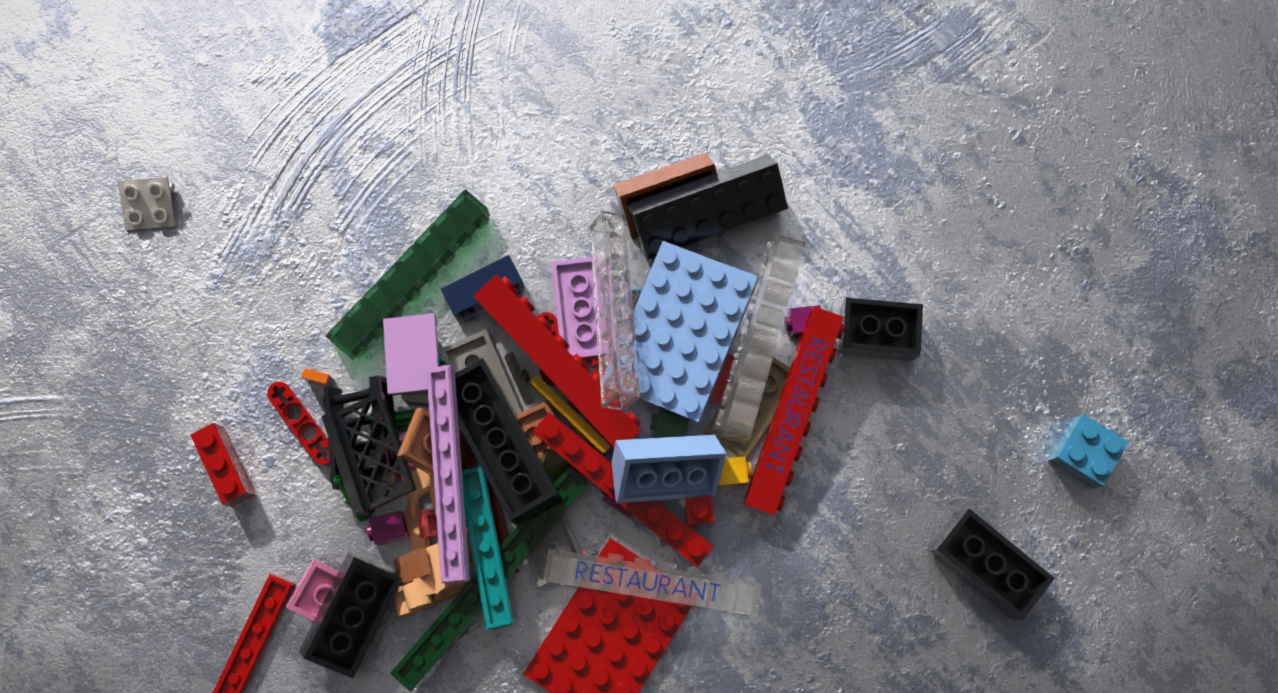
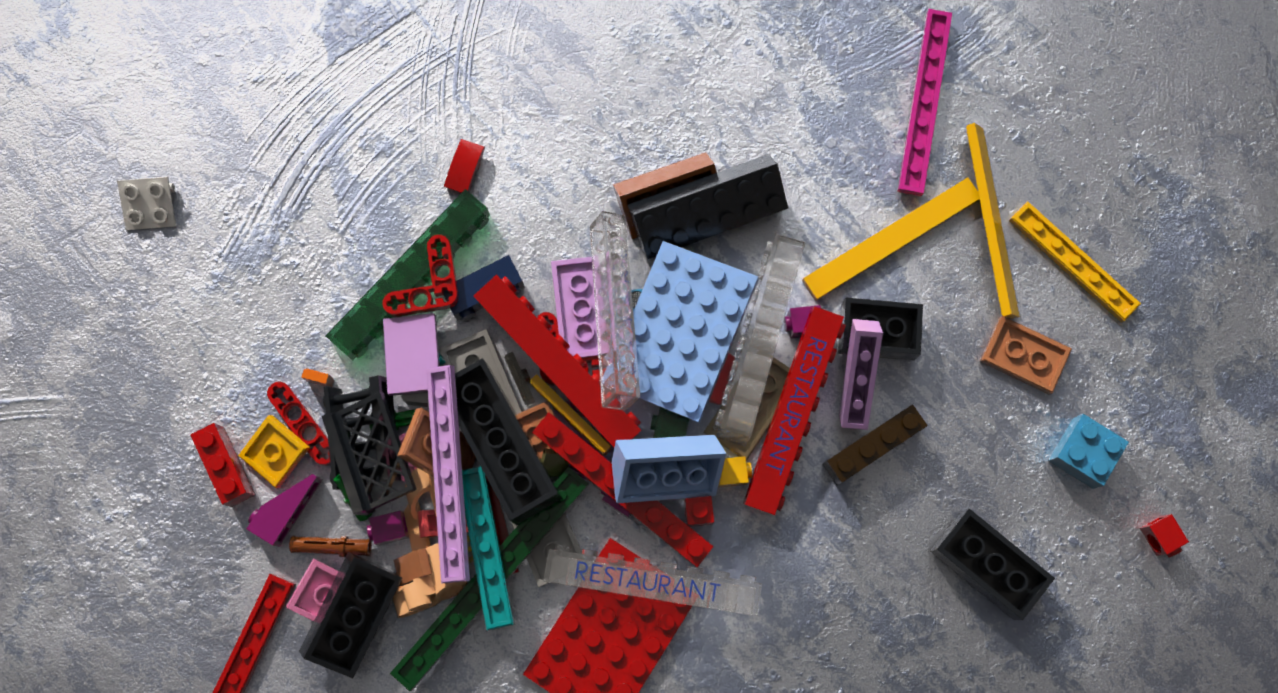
(274, 451): none -> yellow tile
(279, 515): none -> magenta slope
(330, 545): none -> dark orange pin
(438, 285): none -> red beam
(464, 165): none -> red slope
(860, 374): none -> lavender brick
(874, 444): none -> dark brown brick
(891, 239): none -> yellow tile
(924, 102): none -> dark pink plate
(992, 221): none -> yellow tile
(1025, 355): none -> nougat tile
(1075, 262): none -> yellow tile
(1164, 536): none -> red brick

